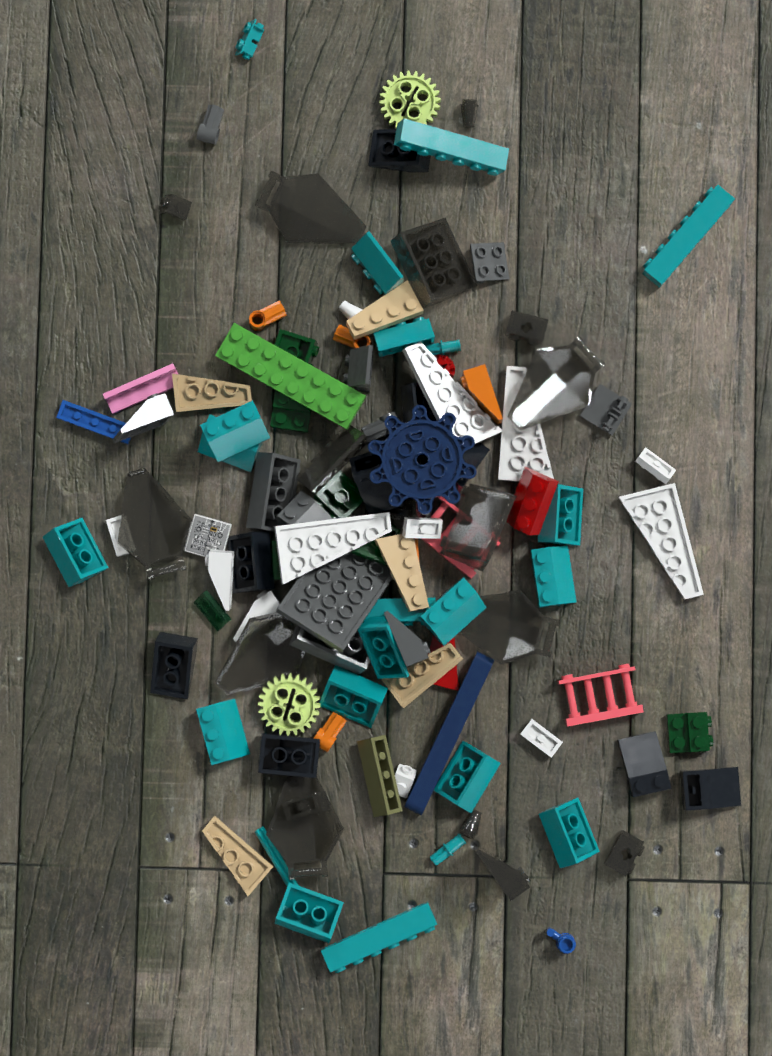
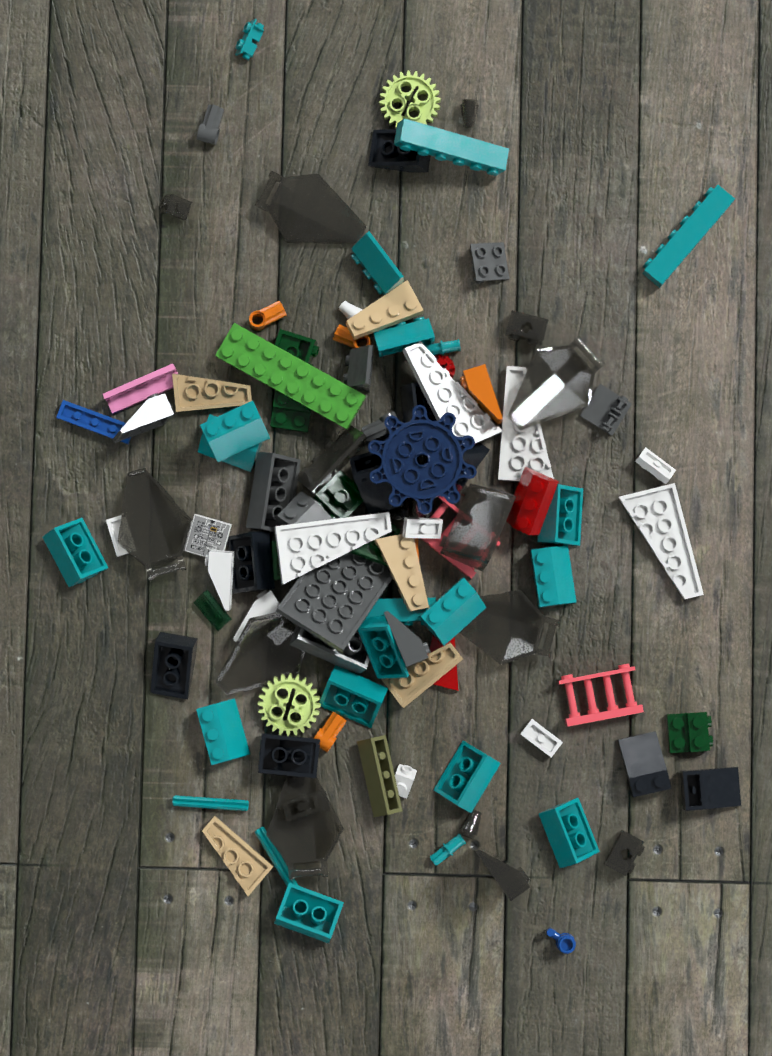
(212, 803): none -> teal axle
(379, 936): teal brick -> none
(433, 262): clear smoke slope -> none
(449, 733): dark blue beam -> none

